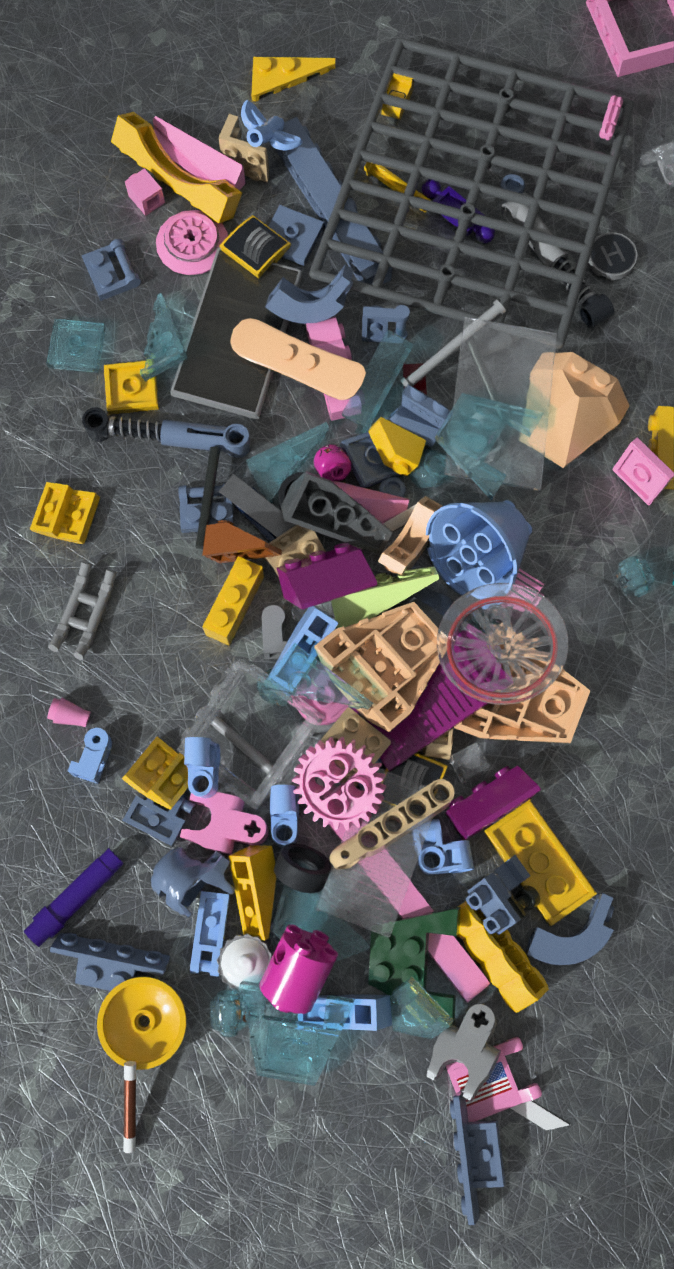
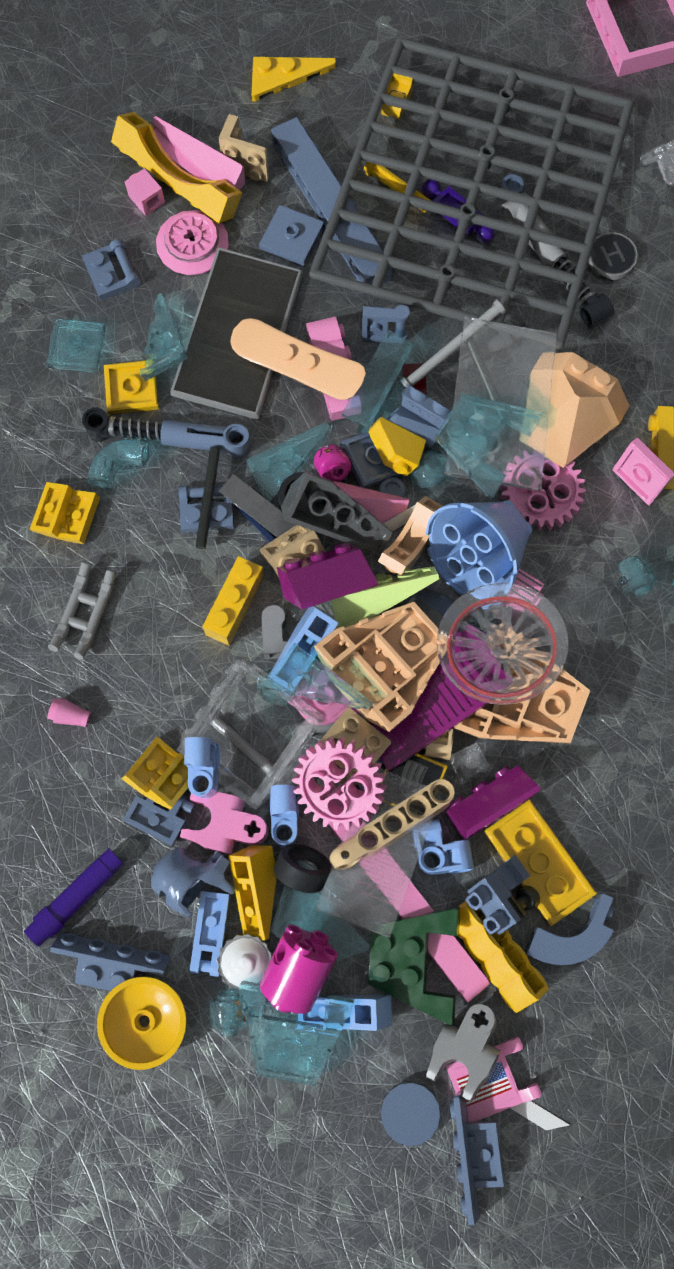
(93, 757): light blue leg -> none
(114, 456): none -> clear light blue cylinder
(129, 1107): copper bar -> none
(226, 542): dark orange slope -> none
(255, 246): slope -> none
(265, 131): light blue plant -> none
(310, 306): sand blue arch -> none
(410, 1114): none -> sand blue tile
(417, 1012): clear light blue plate -> none
(563, 481): none -> bright pink gear
(611, 117): bright pink axle -> none

